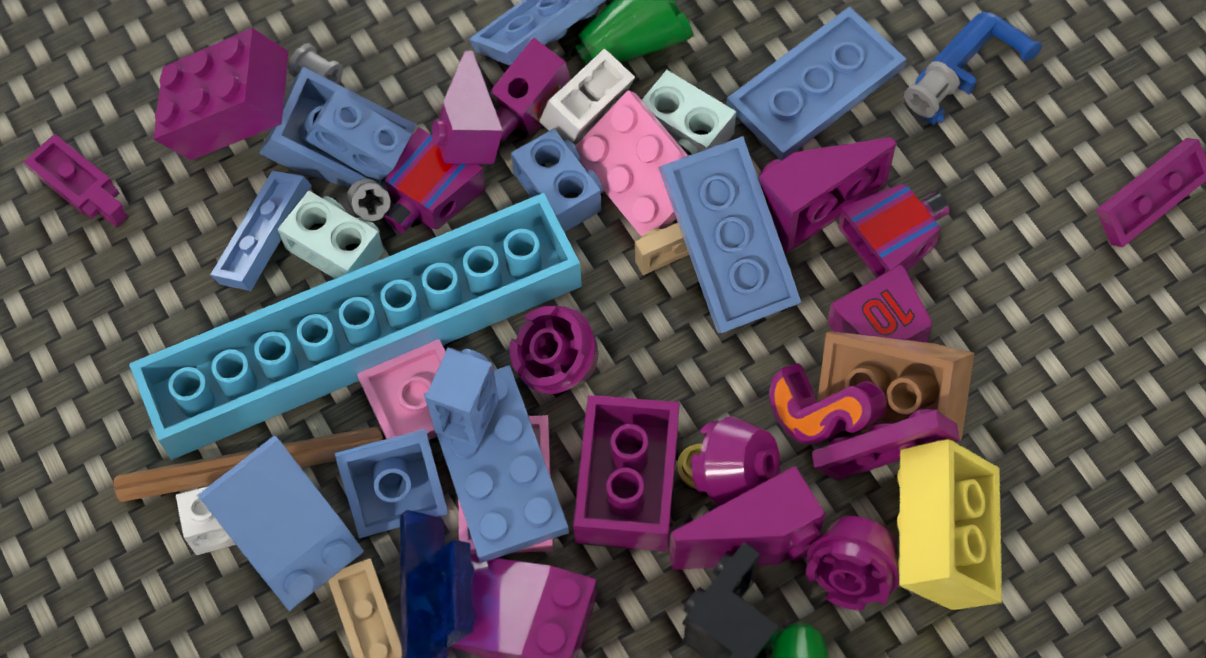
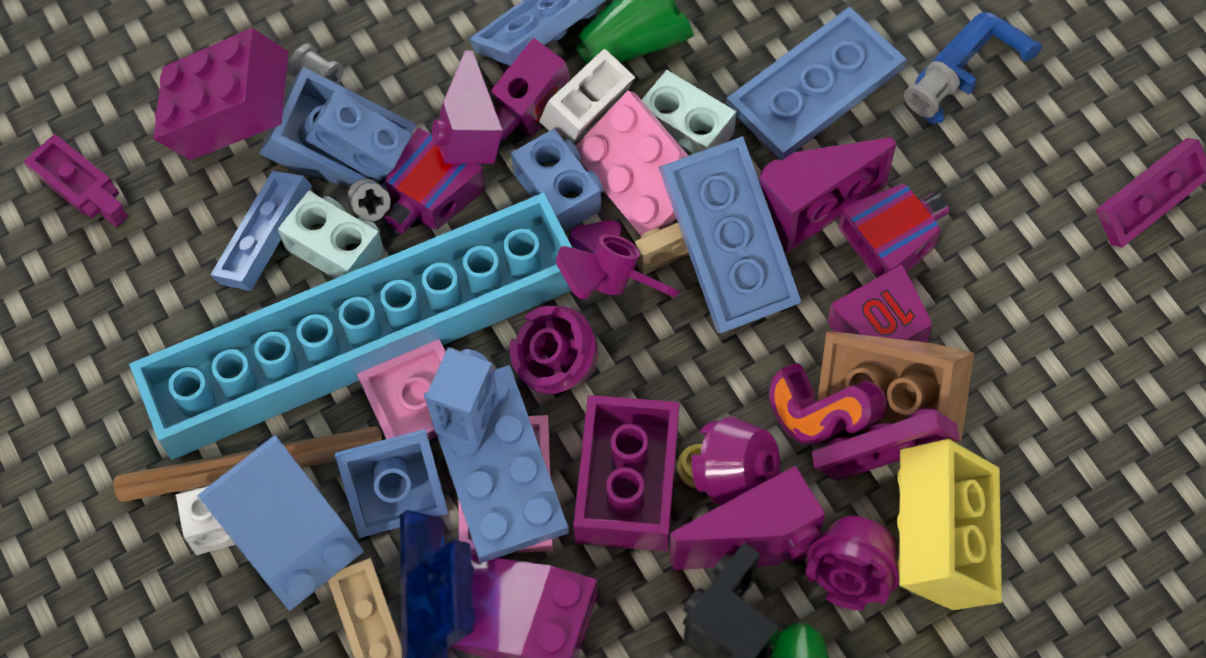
(602, 261): none -> magenta piece

